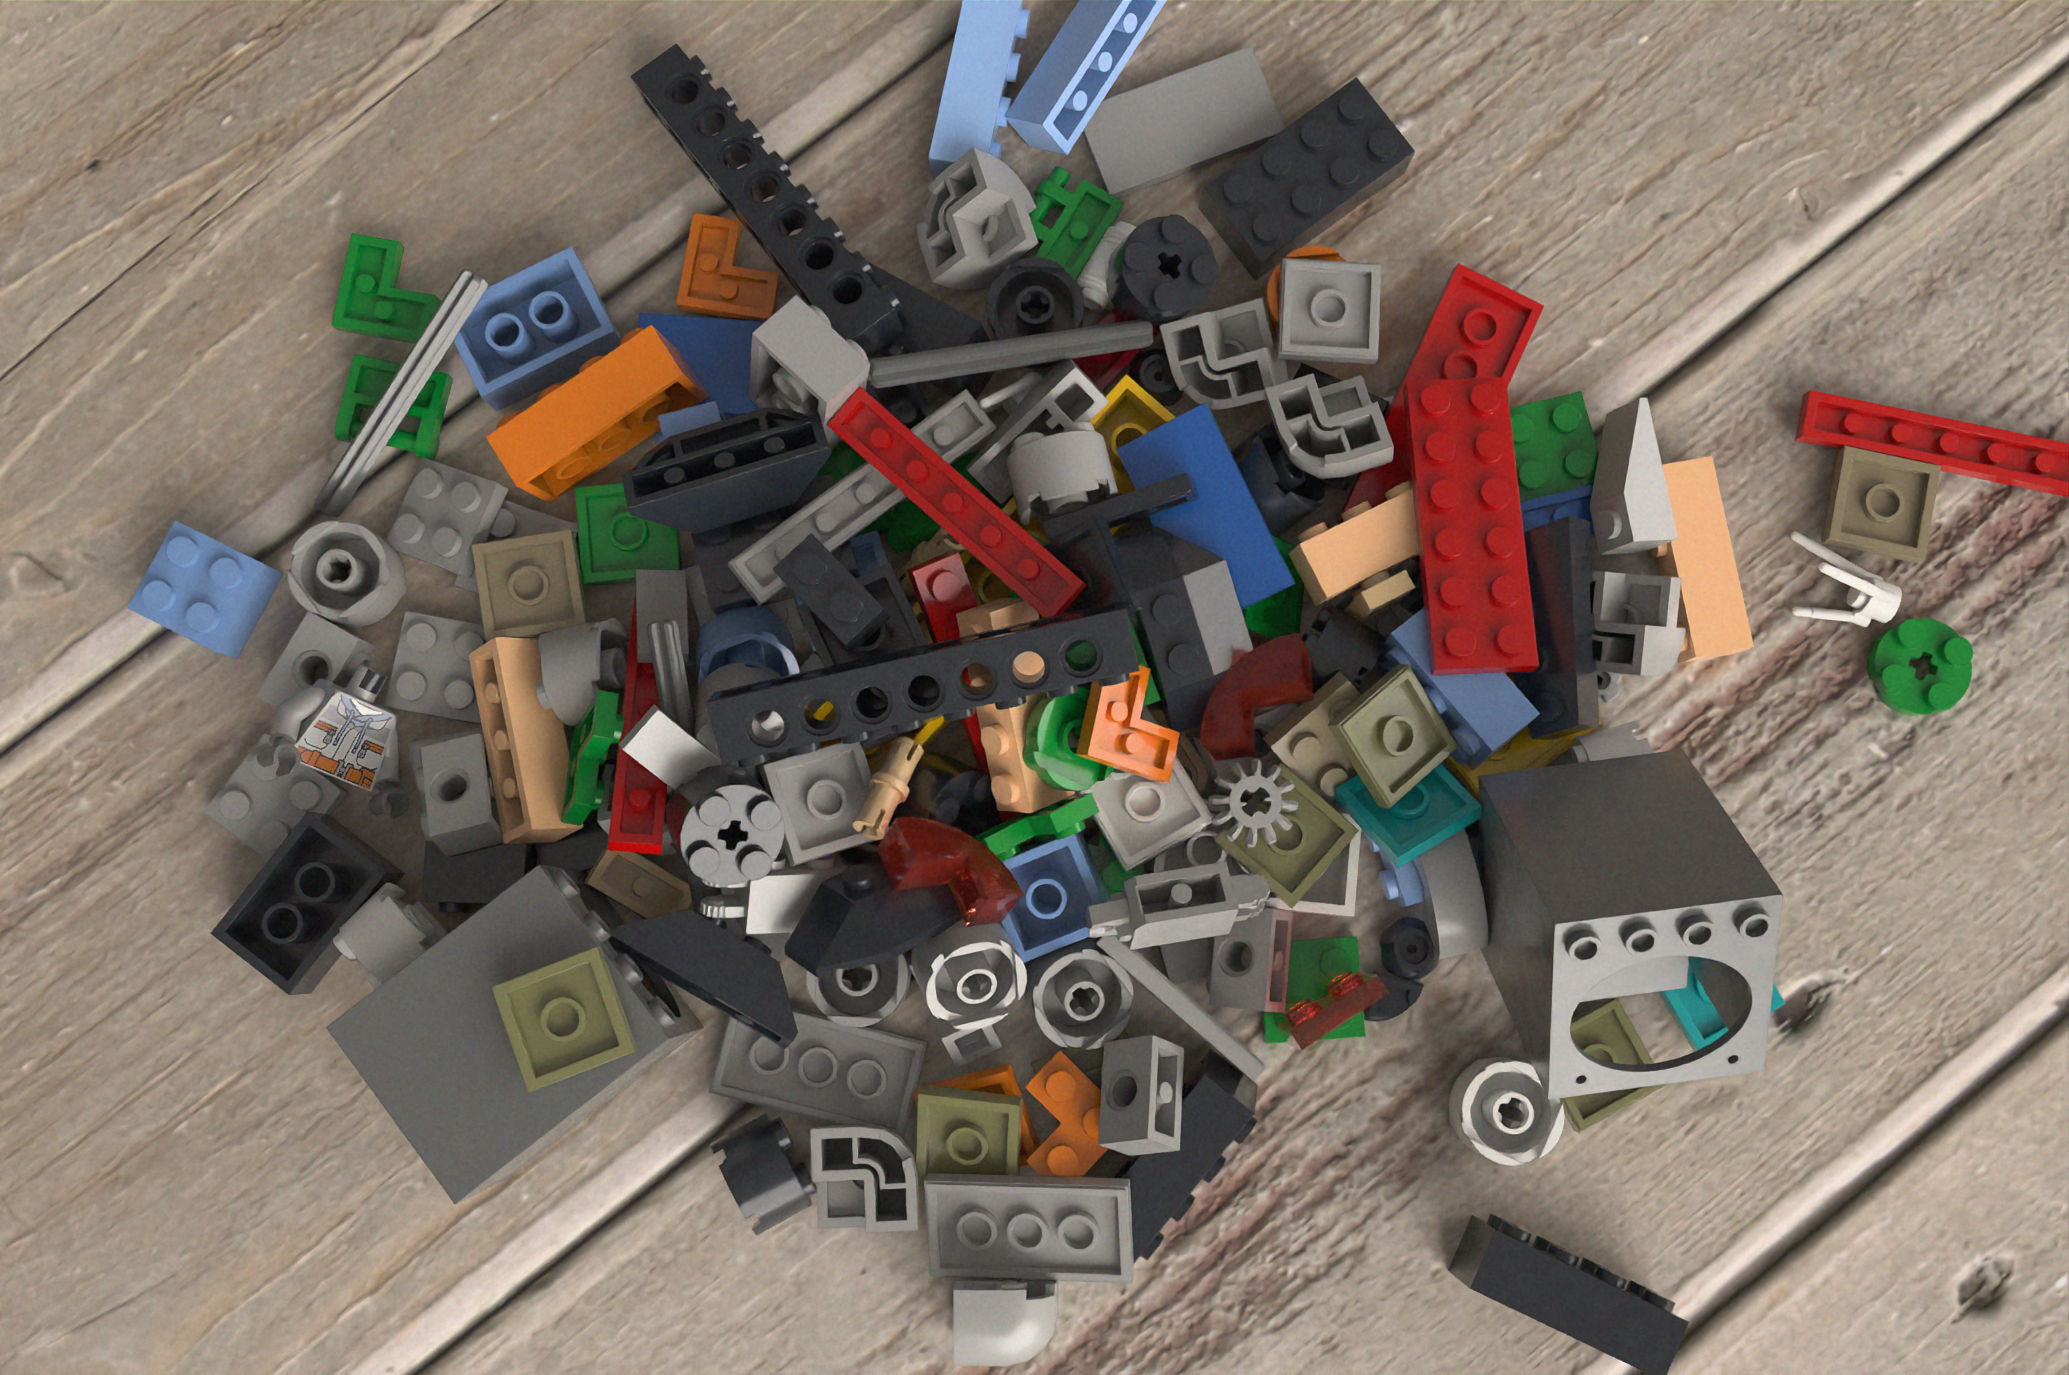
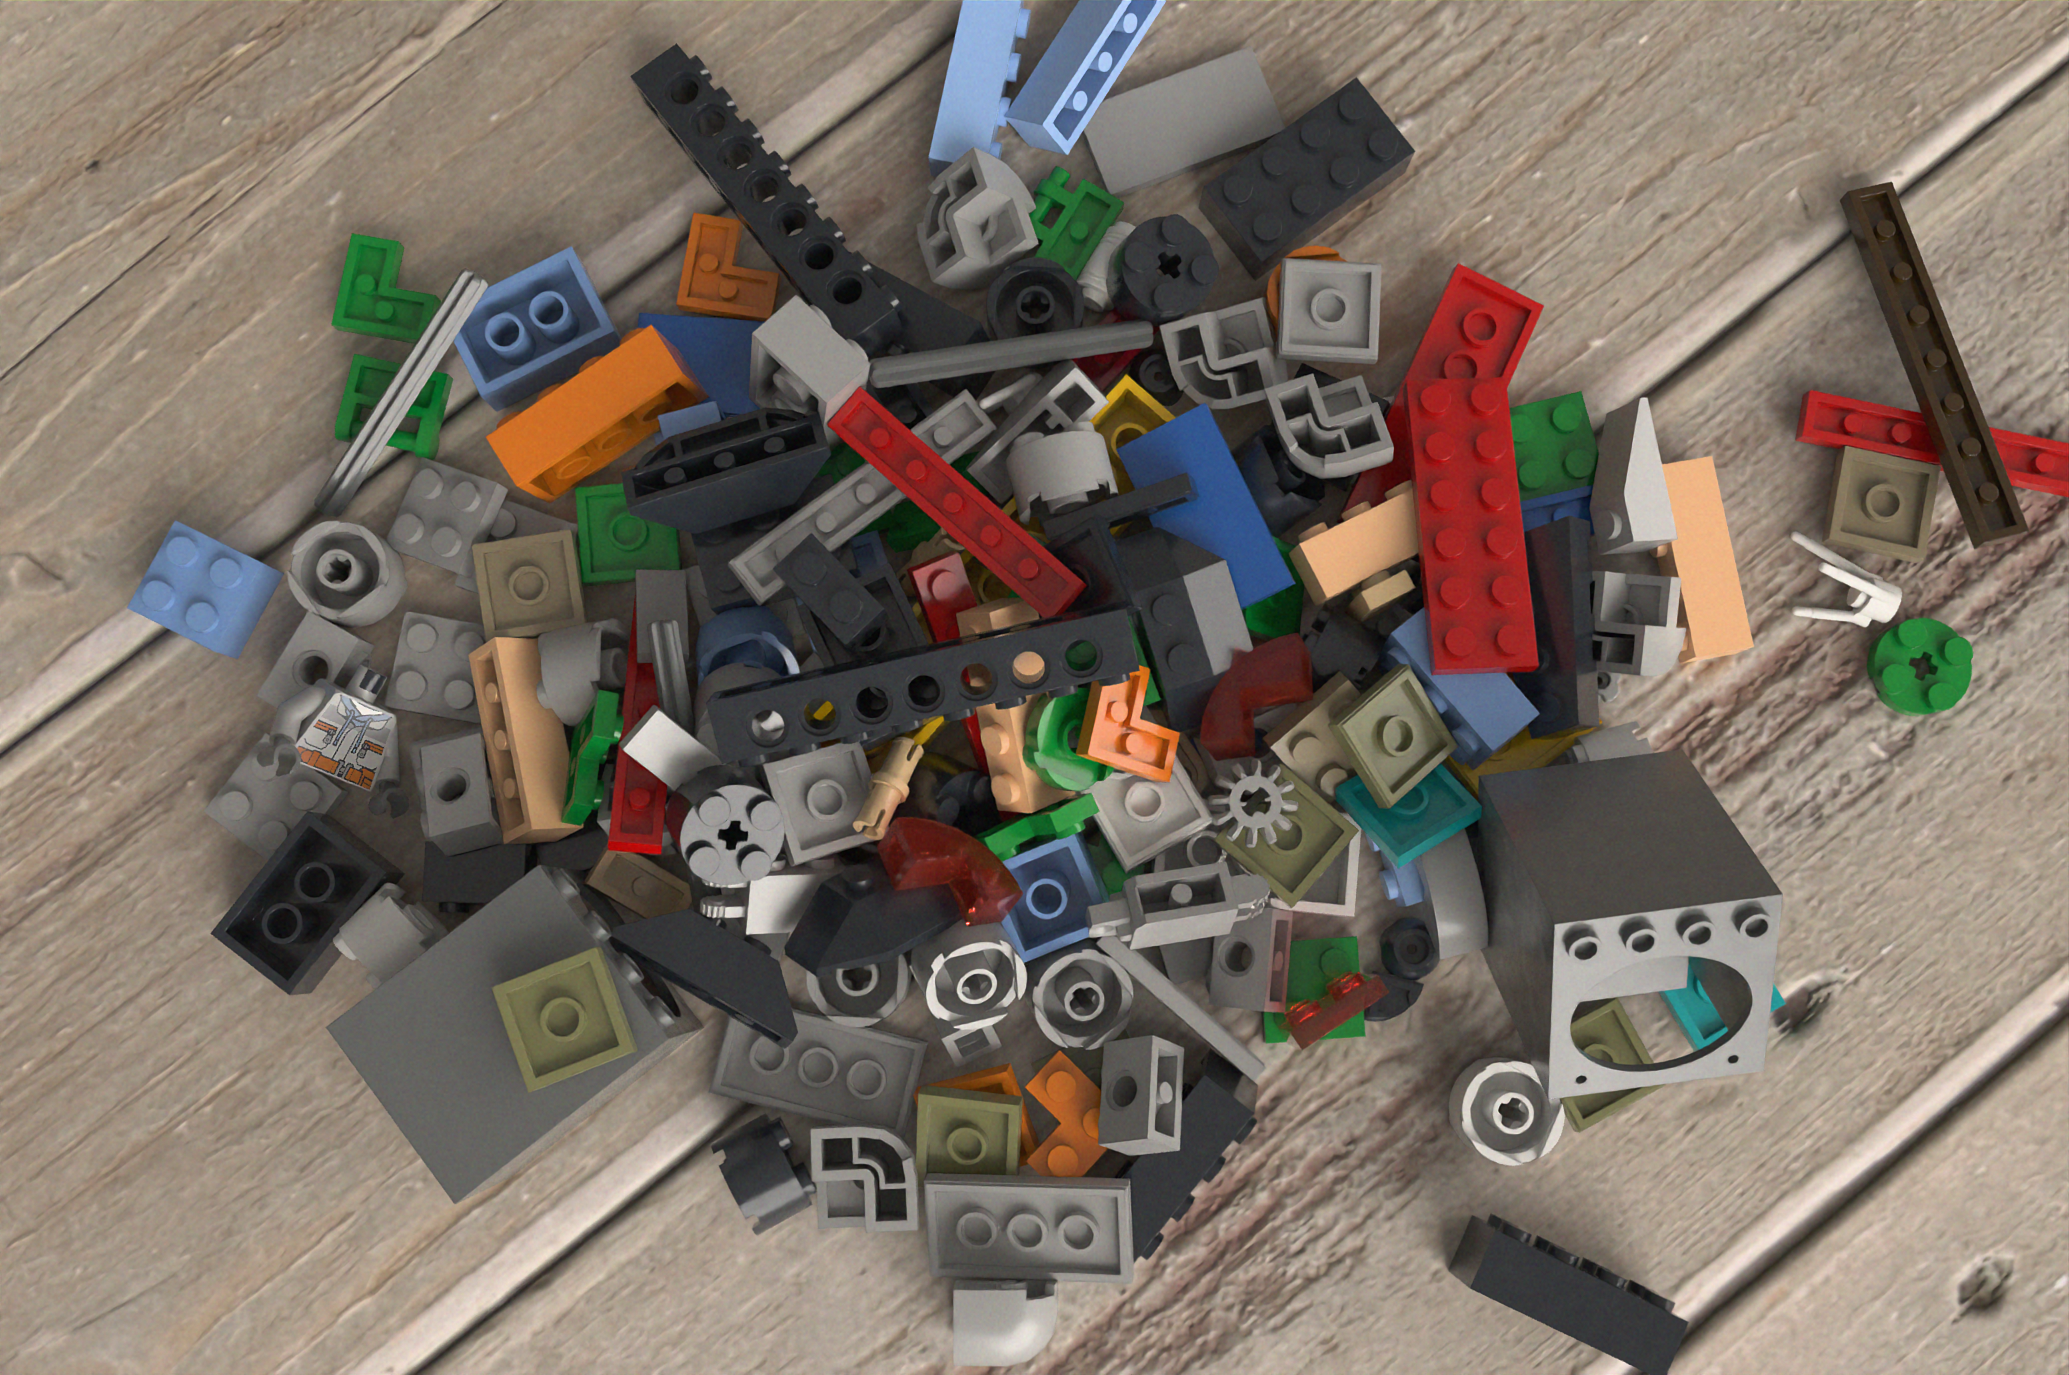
(1934, 366): none -> dark brown plate

